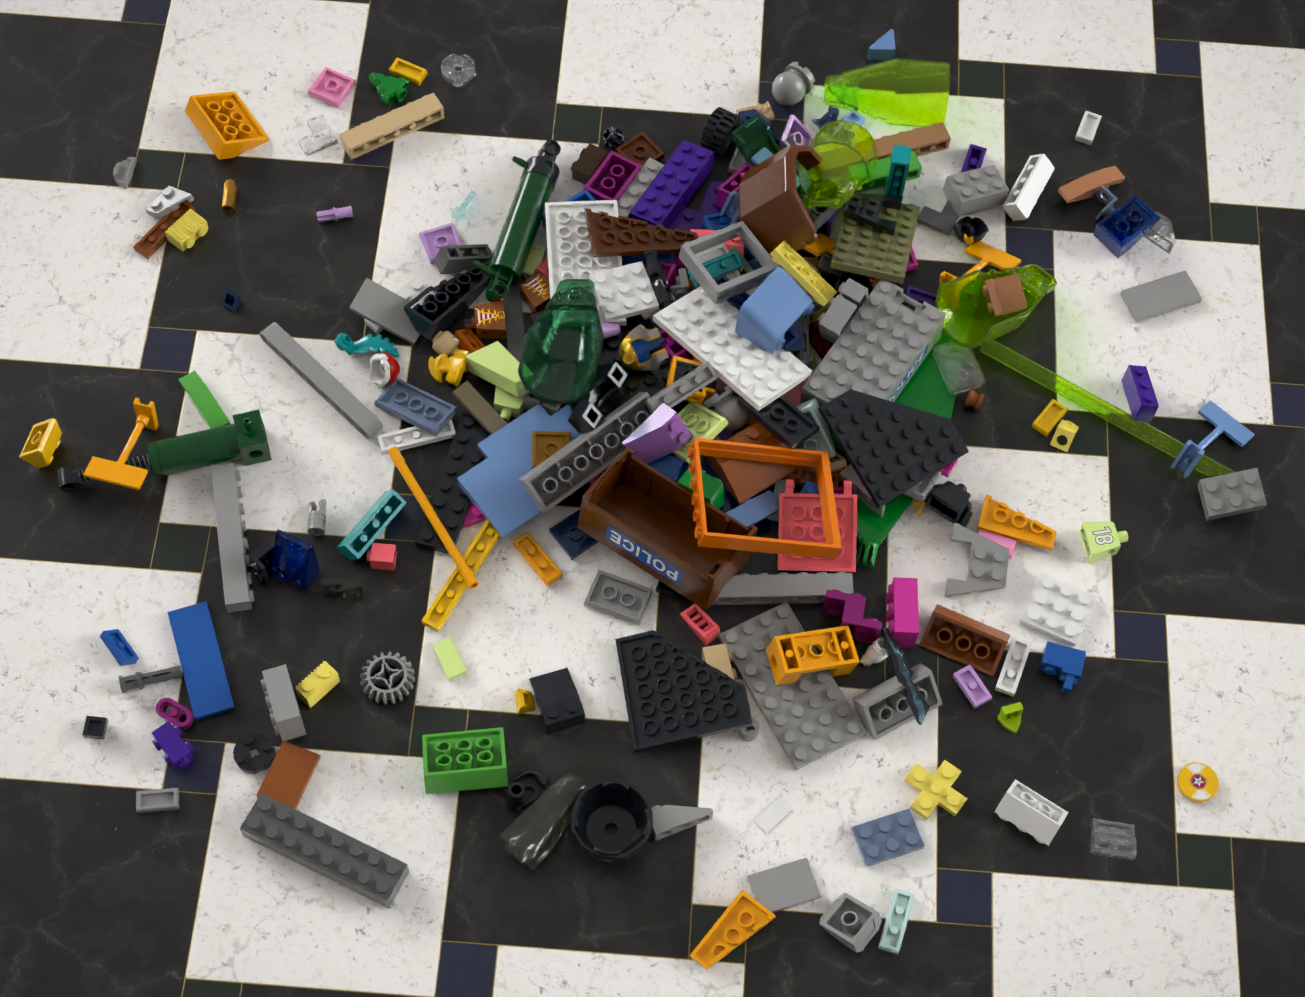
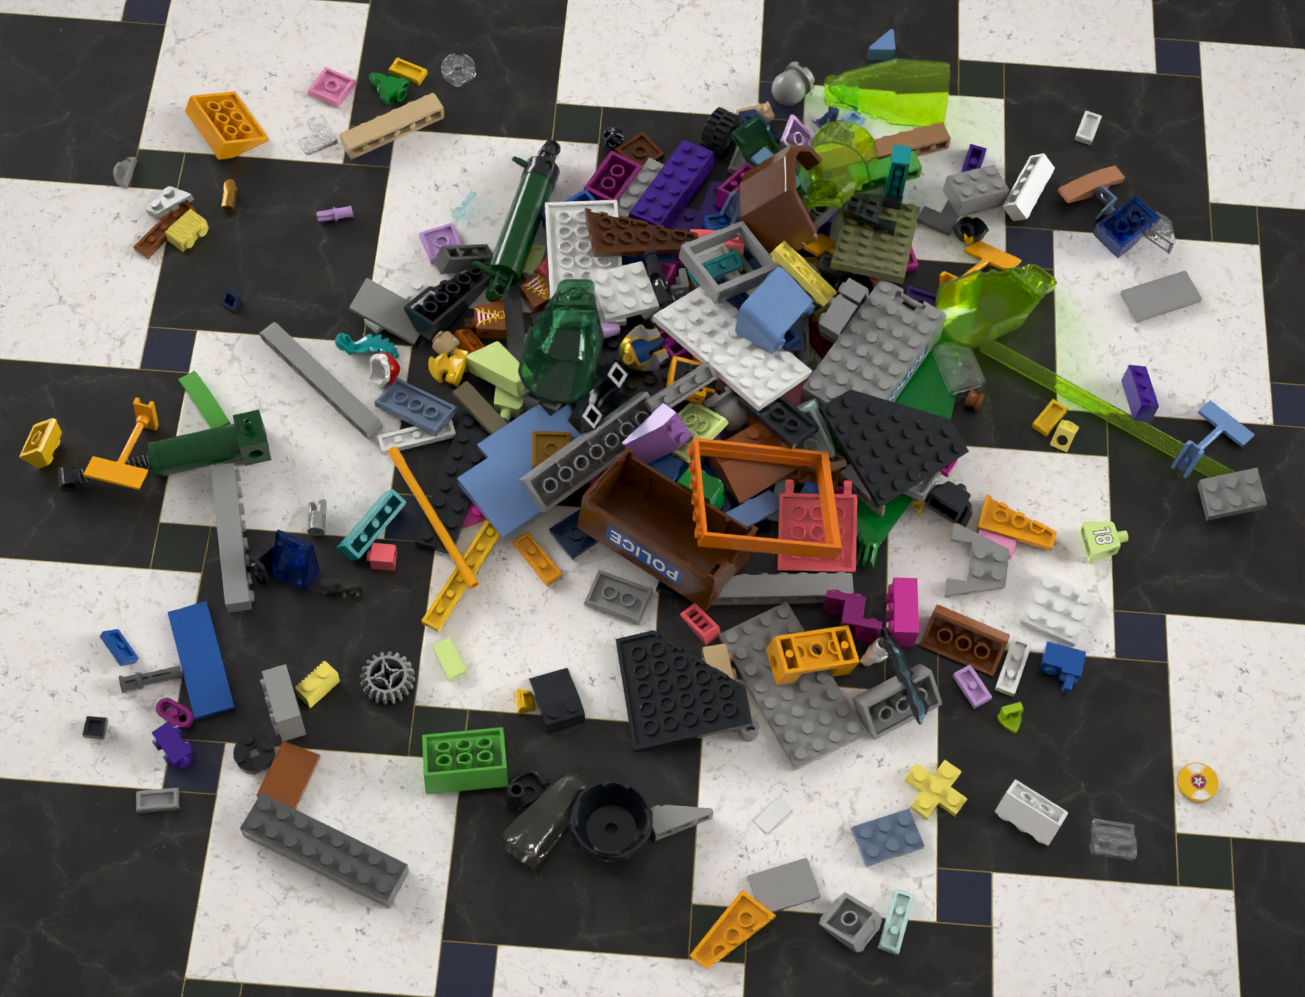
(588, 163): dark brown brick -> none
(1004, 295): nougat bracket -> none

